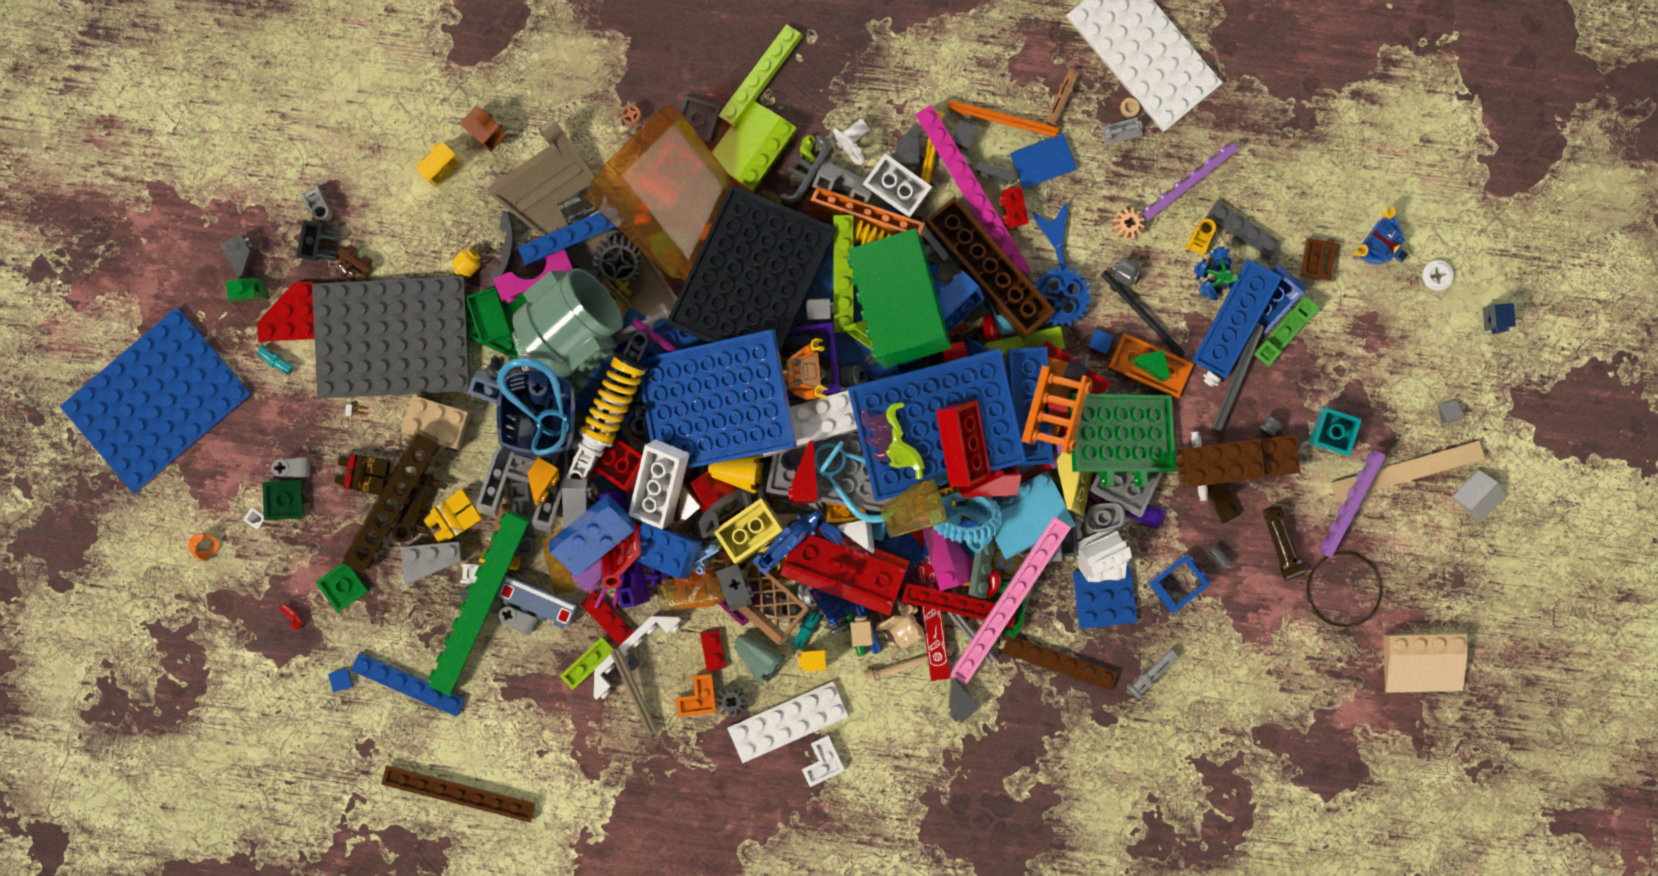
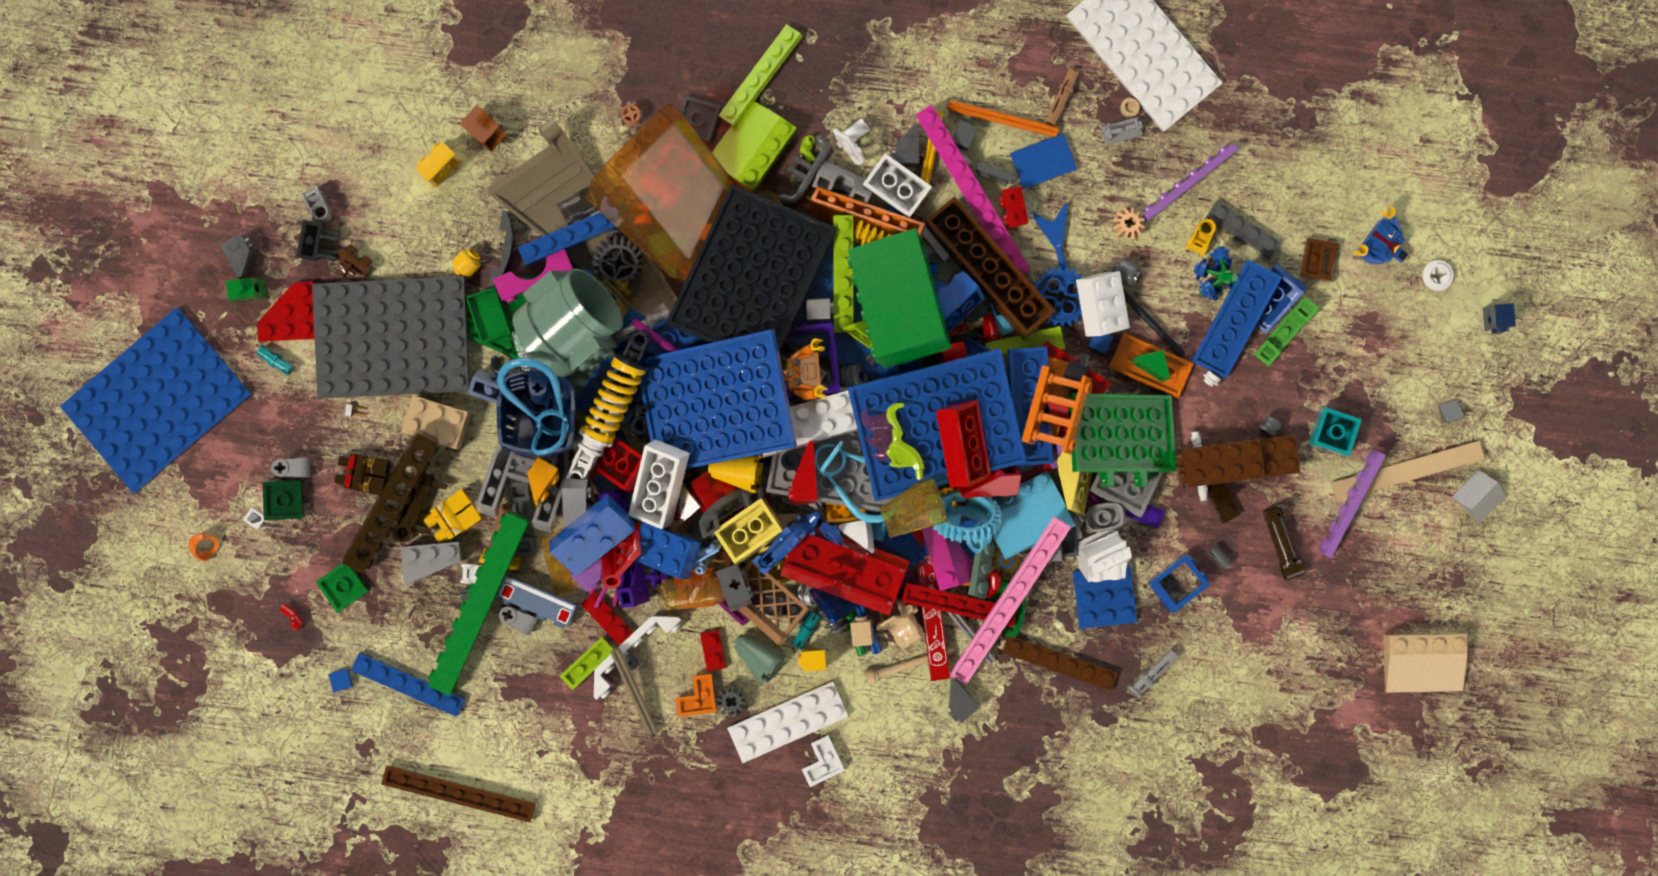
(1102, 303): none -> white brick
(1237, 378): dark grey axle -> none
(1348, 625): dark brown piece -> none

